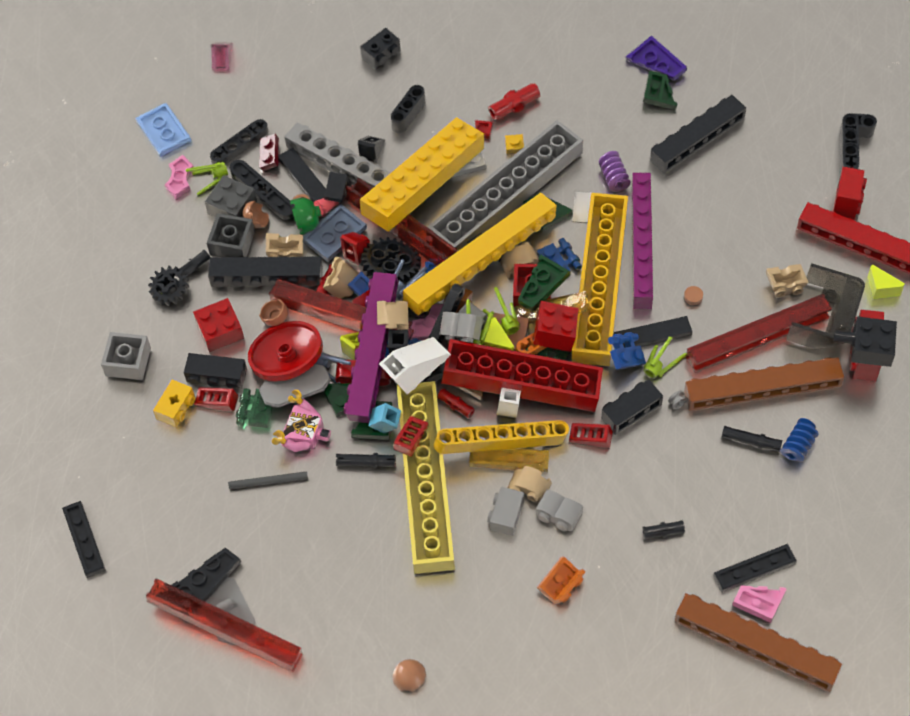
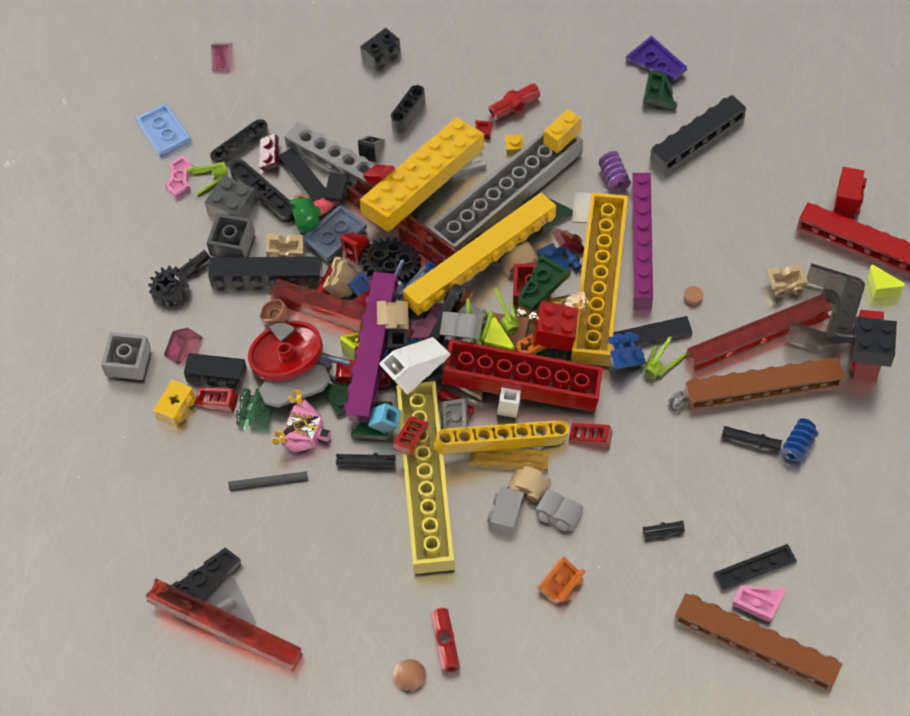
(83, 539): black tile -> none
(181, 343): none -> clear pink slope
(218, 325): red brick -> none
(253, 211): nougat hair -> none
(282, 330): none -> tile
(377, 173): none -> red slope
(447, 651): none -> red piece
(454, 414): none -> light grey bracket
(562, 131): none -> yellow brick
(568, 240): none -> dark red plate
(631, 406): black brick -> none
(852, 128): black beam -> none

